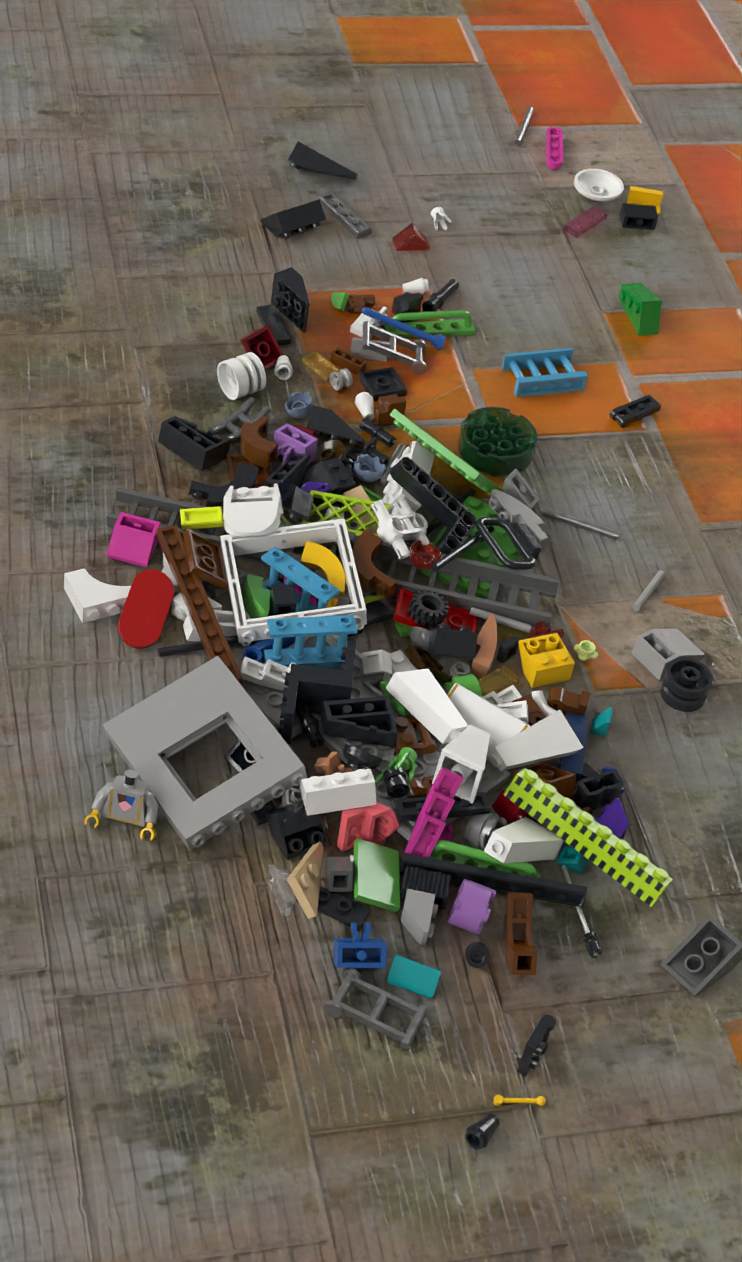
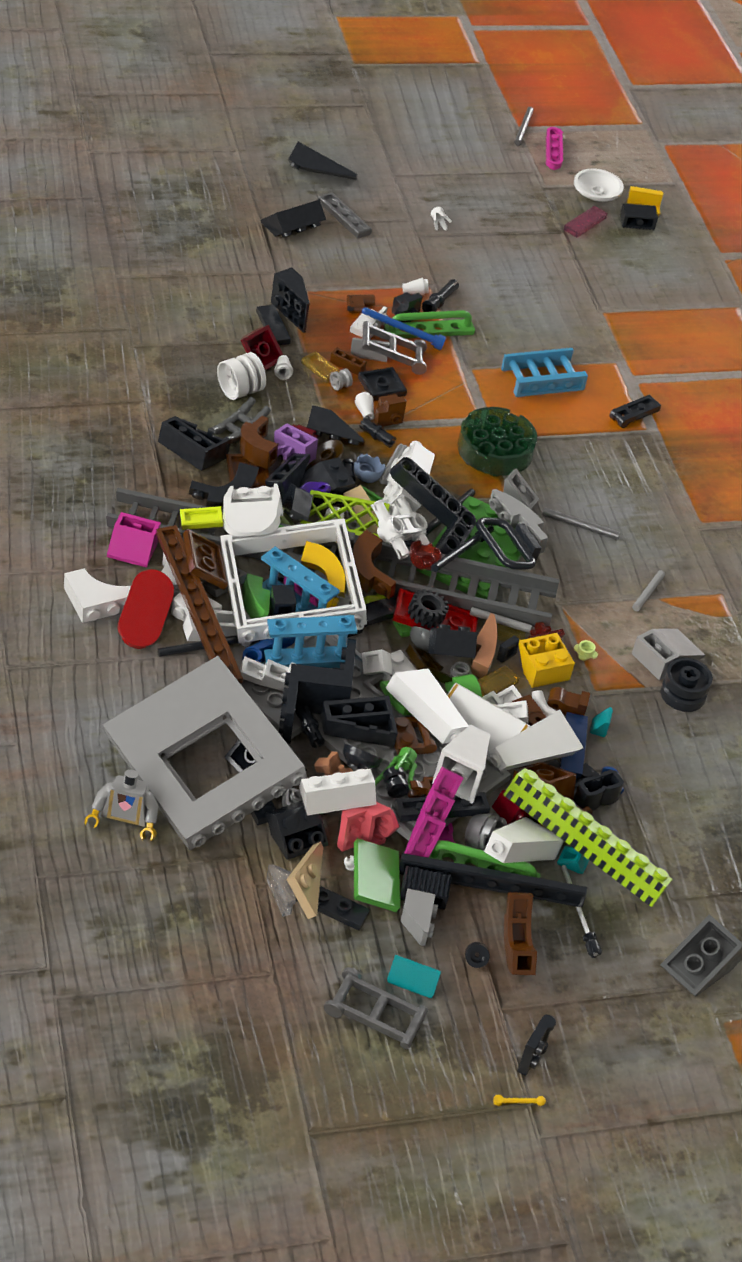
(299, 405): sand blue hair -> none
(338, 874): dark grey brick -> none
(339, 300): bright green tile -> none
(358, 951): blue brick -> none
(370, 449): black bracket -> none
(410, 239): clear red slope -> none
(444, 453): bright green plate -> none
(471, 906): medium lavender brick -> none
(480, 1133): black cone -> none
(614, 818): dark purple slope -> none
(641, 307): green wedge -> none

